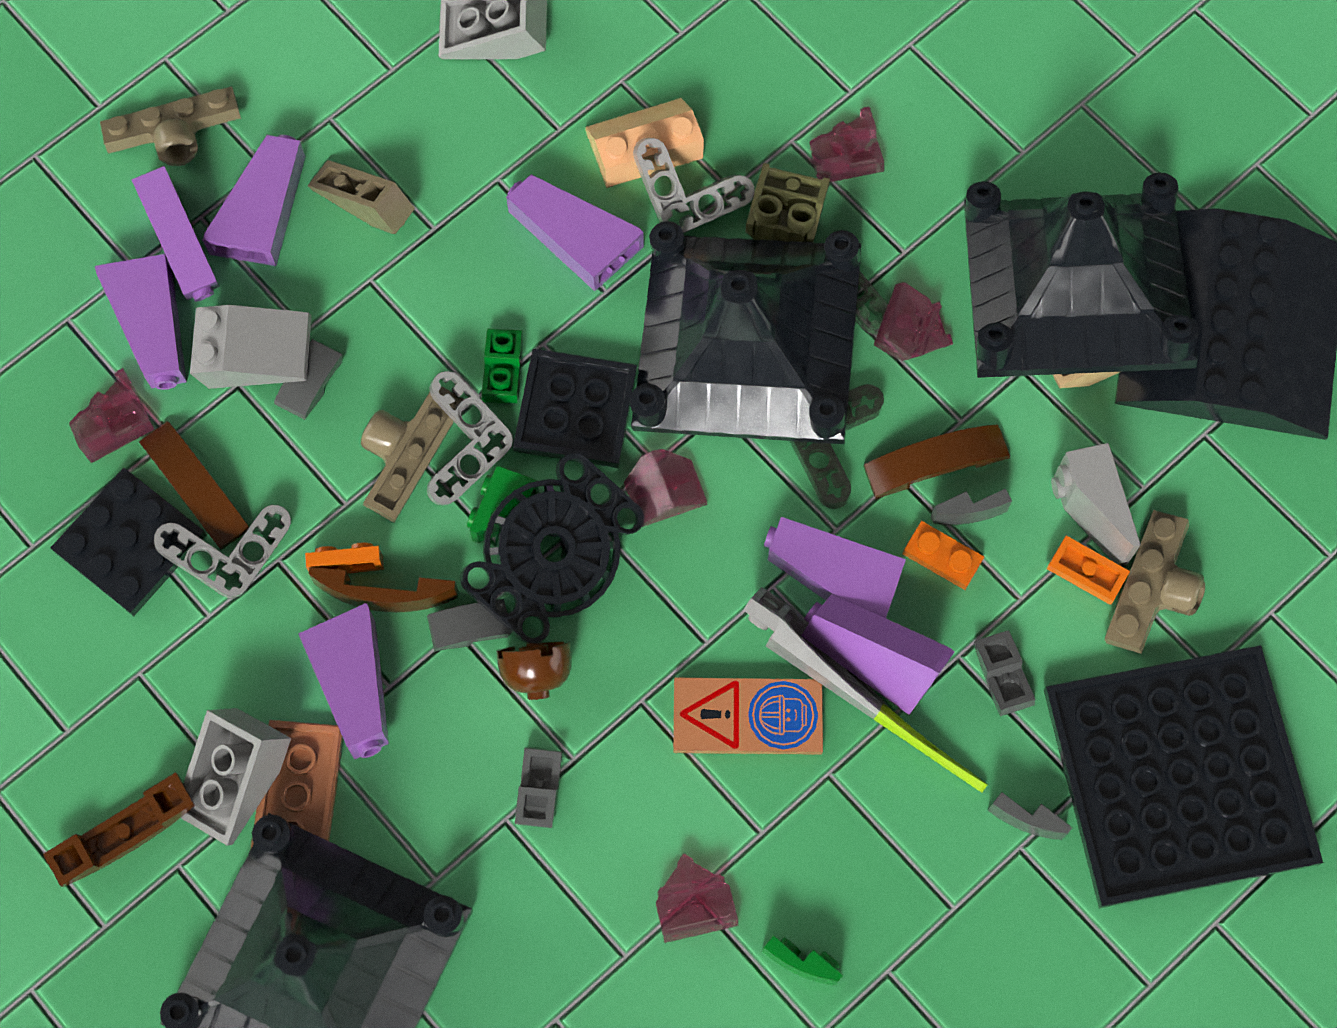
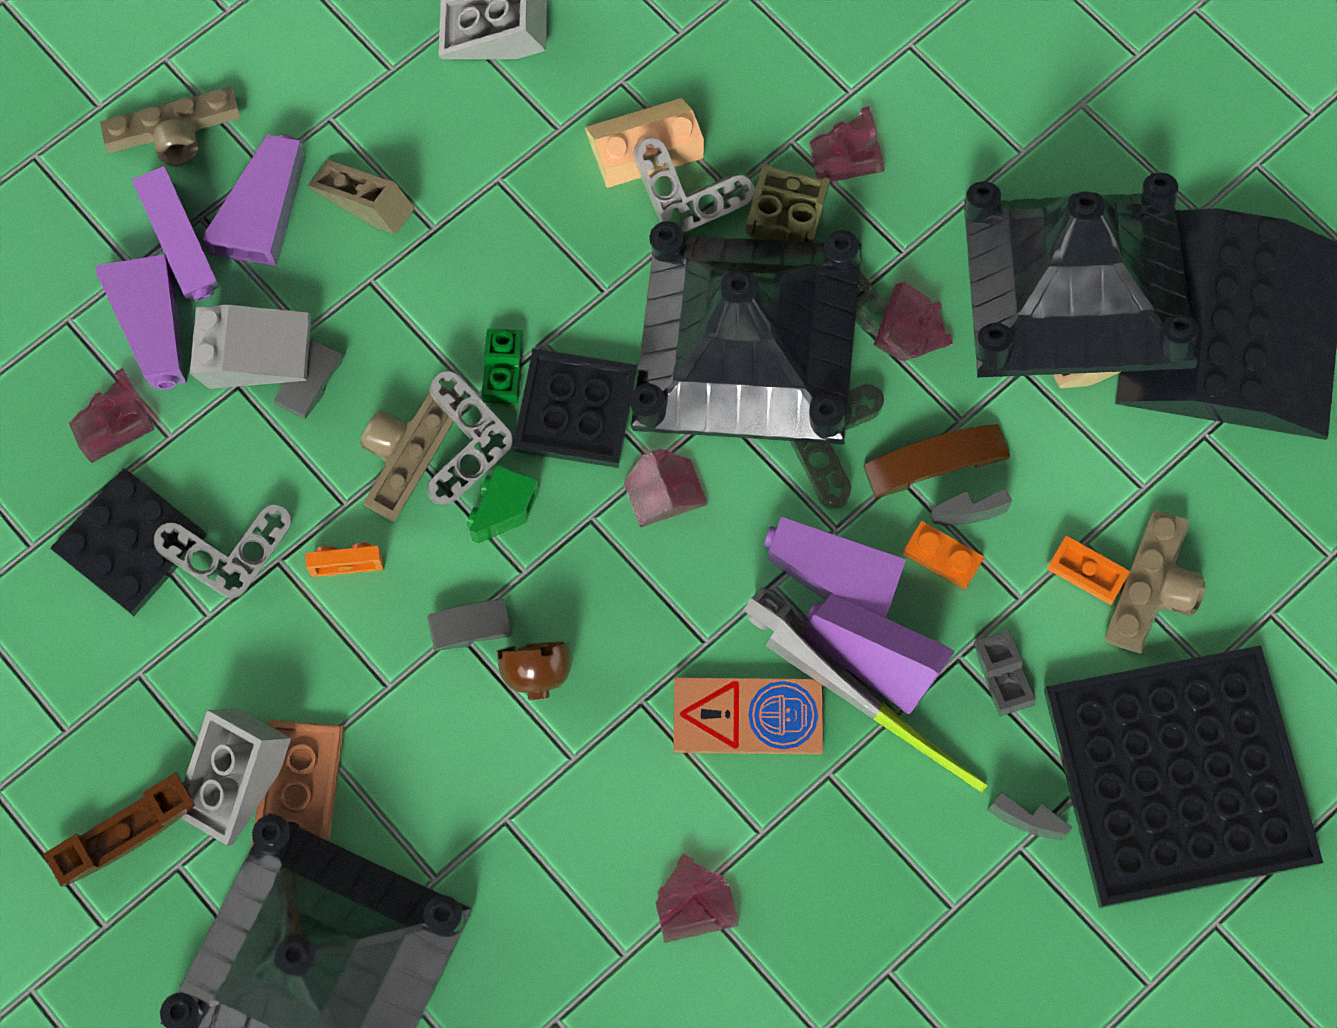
(194, 485): reddish brown slope -> none
(349, 672): medium lavender slope -> none
(429, 592): reddish brown slope -> none
(538, 787): dark grey slope -> none
(577, 232): medium lavender slope -> none
(583, 542): black piece -> none
(815, 967): green slope -> none
(1096, 500): light grey slope -> none

